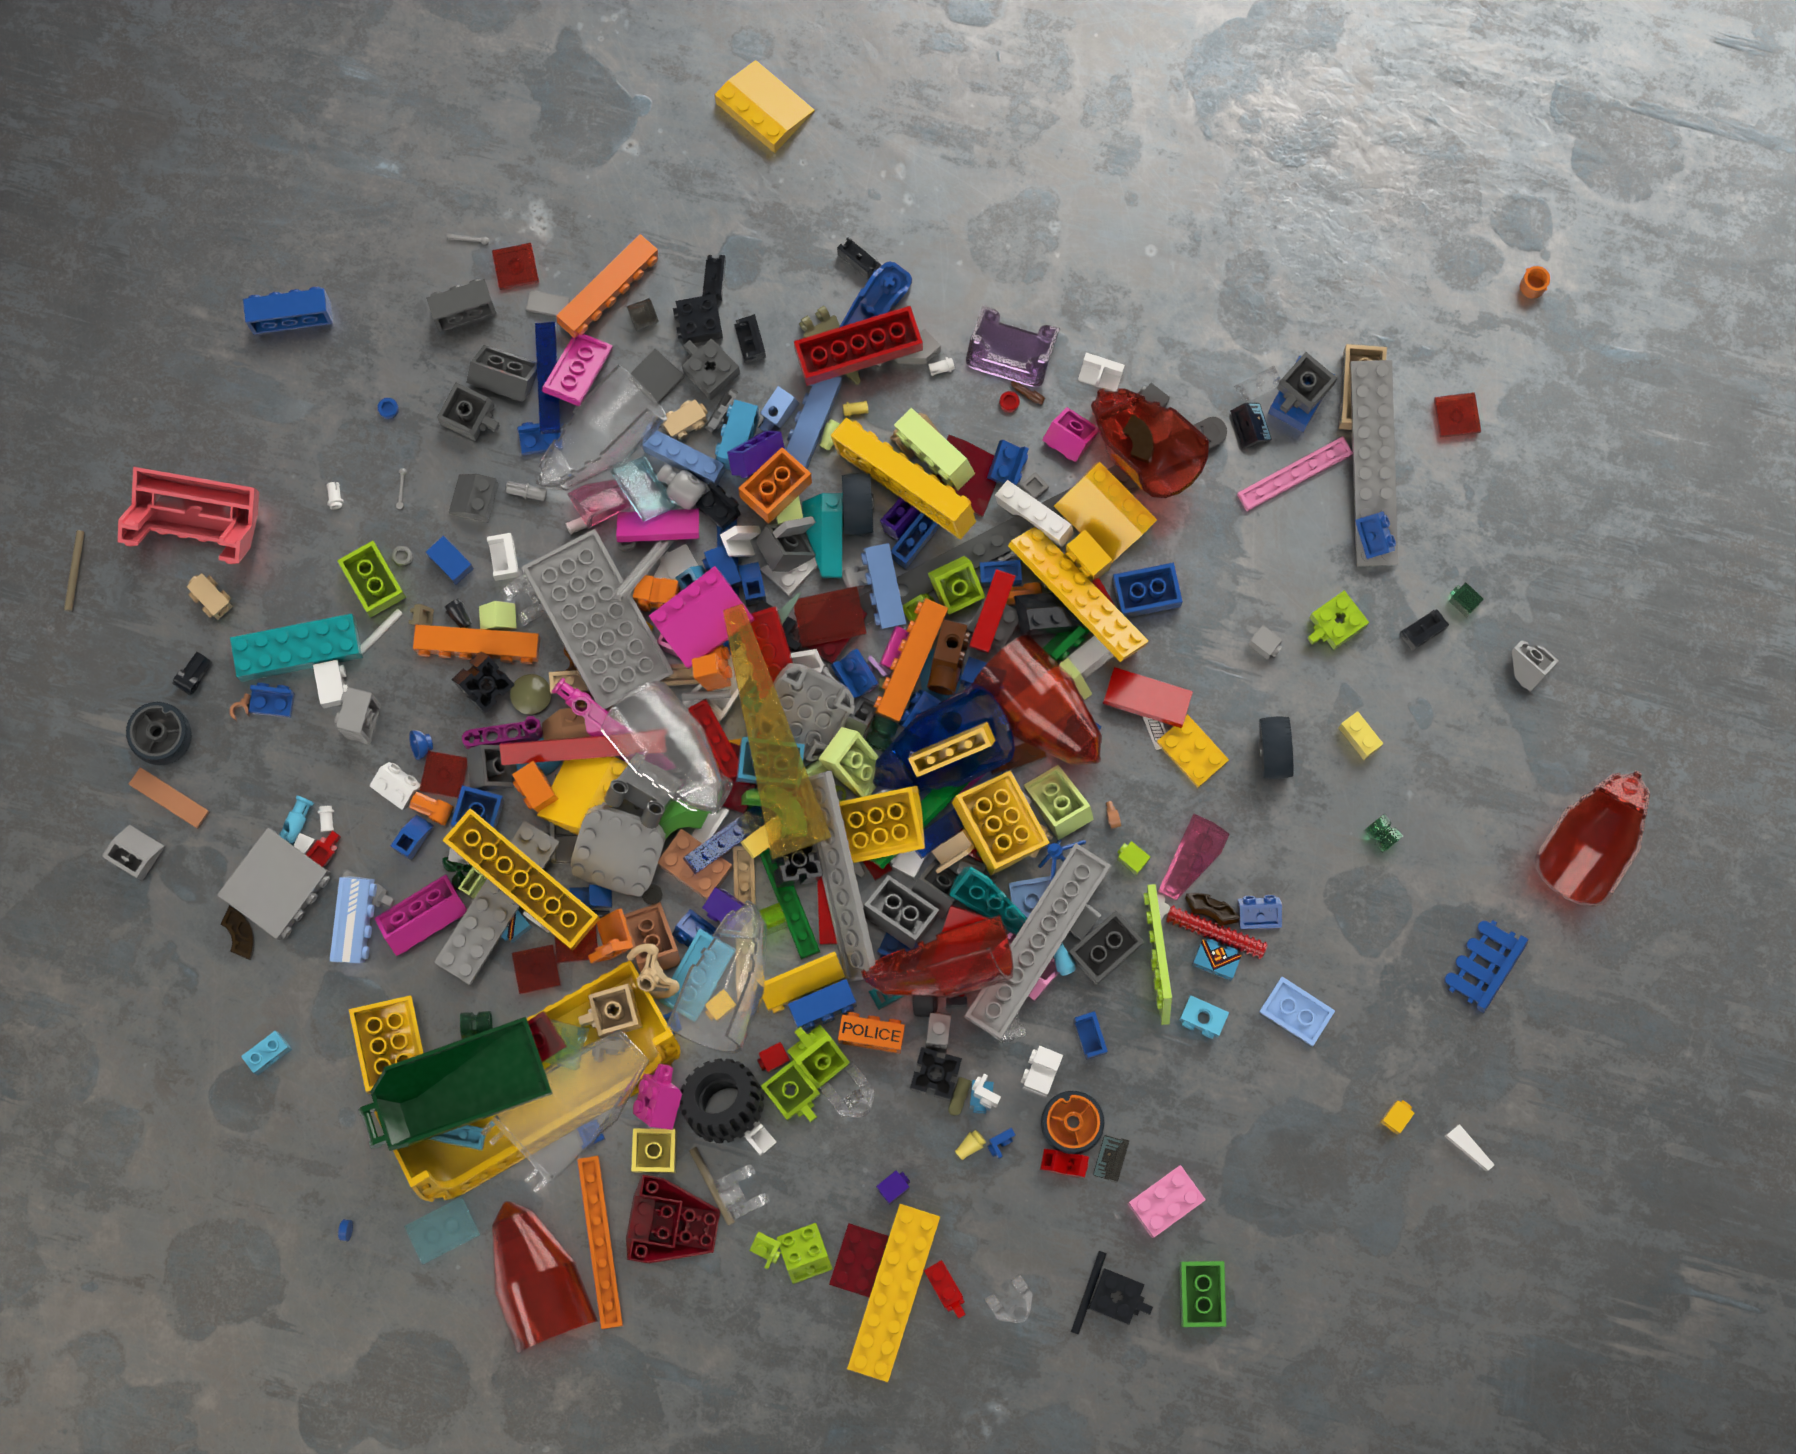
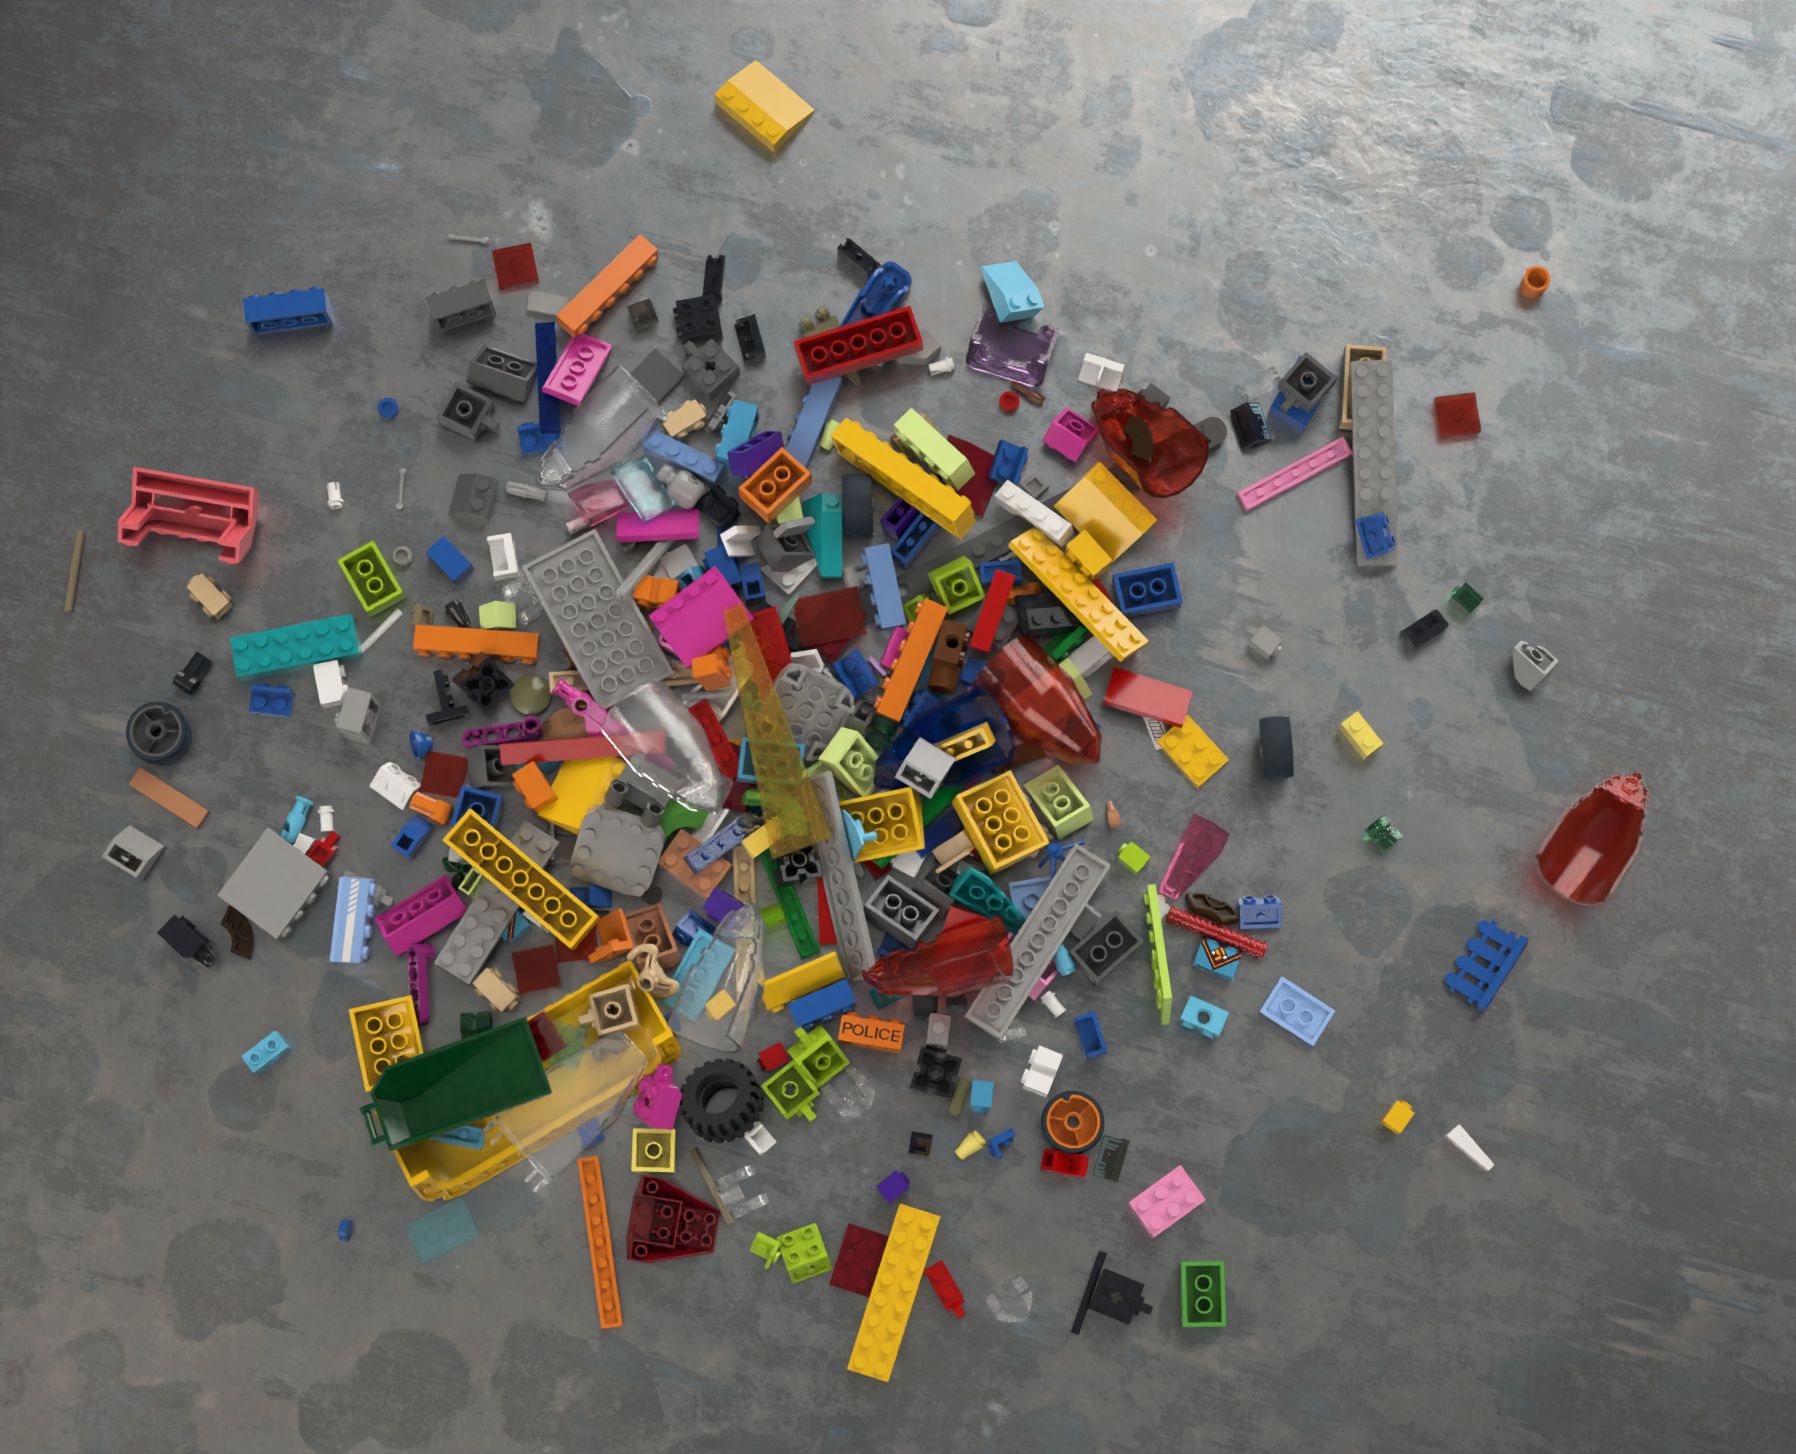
(187, 942): none -> black hinge
(243, 703): nougat piece -> none
(418, 957): none -> magenta beam
(446, 701): none -> black bracket
(502, 995): none -> tan brick
(535, 1279): clear red windscreen -> none
(781, 402): light blue torso -> none
(855, 408): light yellow pin -> none
(856, 834): none -> medium azure shield
(920, 1143): none -> black plate
(925, 767): none -> light grey slope
(986, 1097): white bracket -> none
(1012, 291): none -> medium azure slope
(1052, 1003): none -> white pin
(1331, 631): lime hinge -> none

